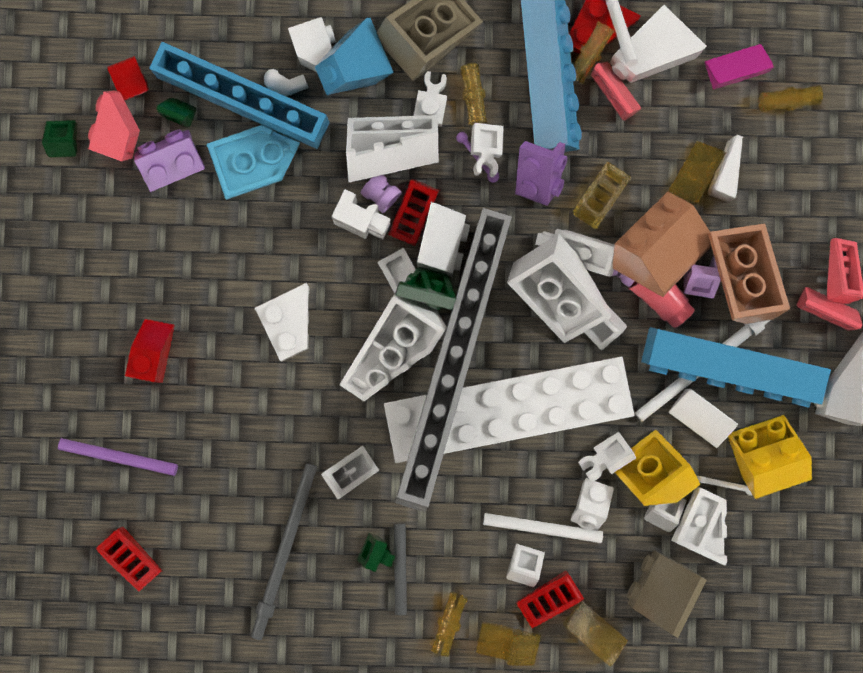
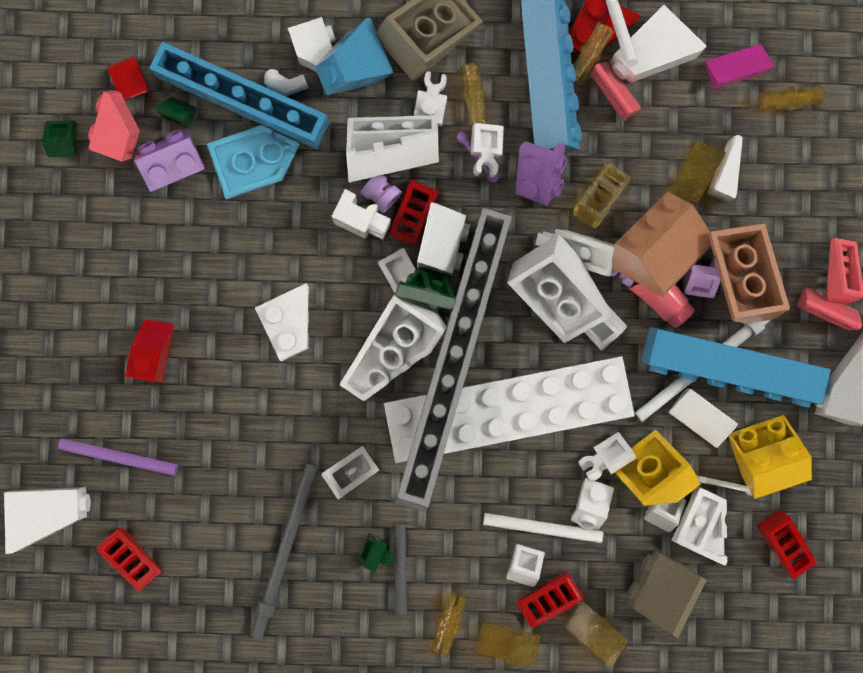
(40, 513): none -> white slope
(775, 528): none -> red slope

